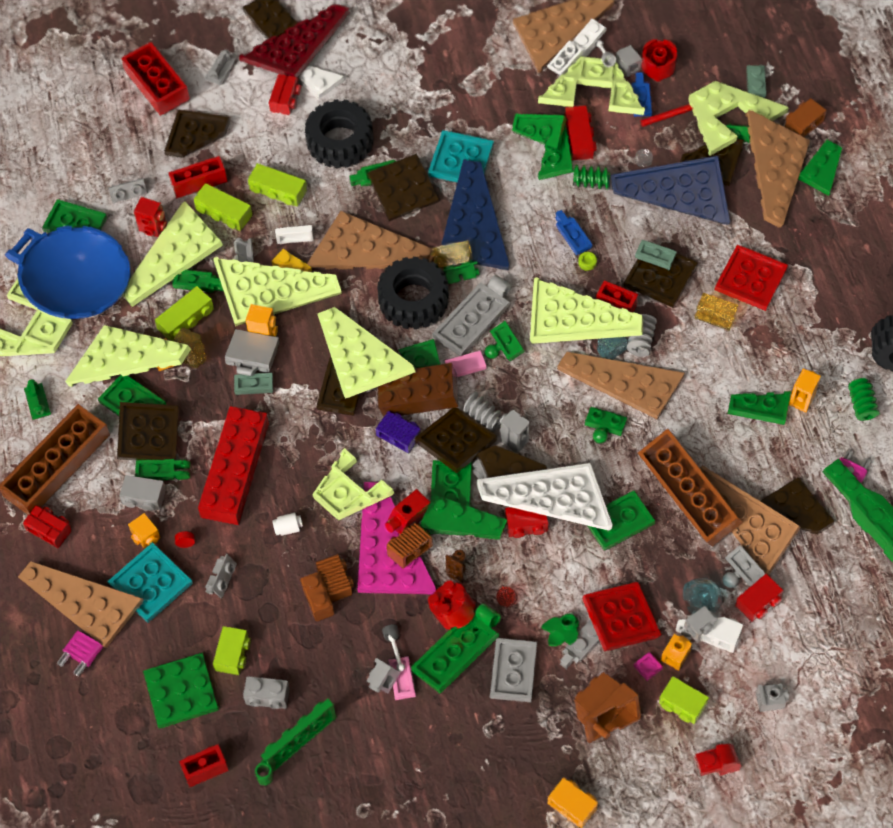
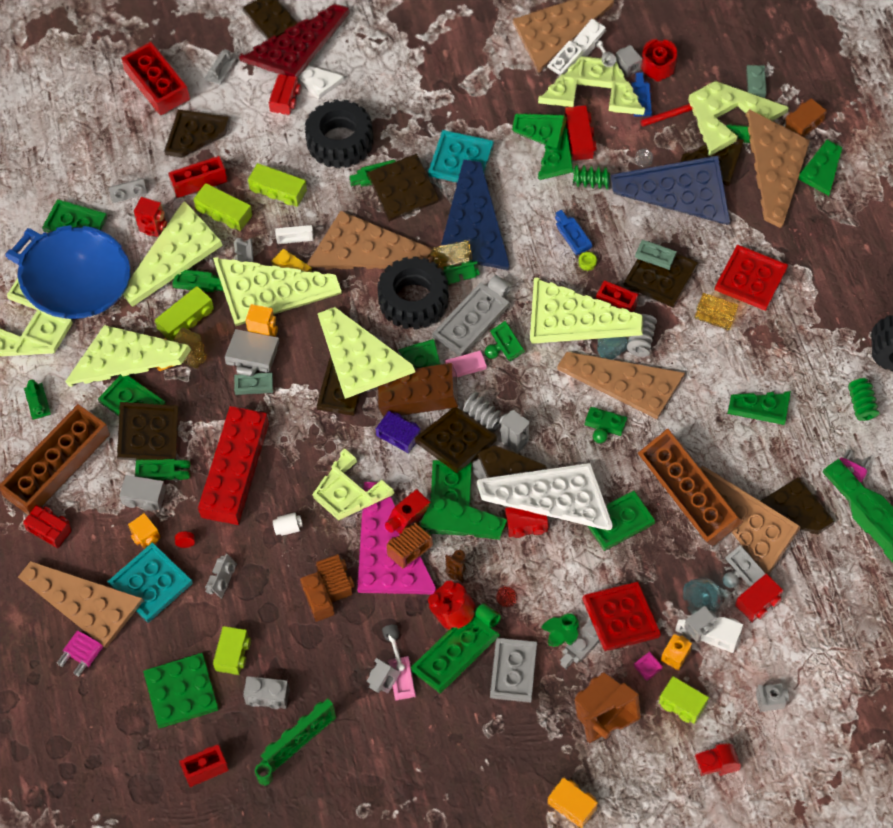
(804, 390): light orange brick -> none

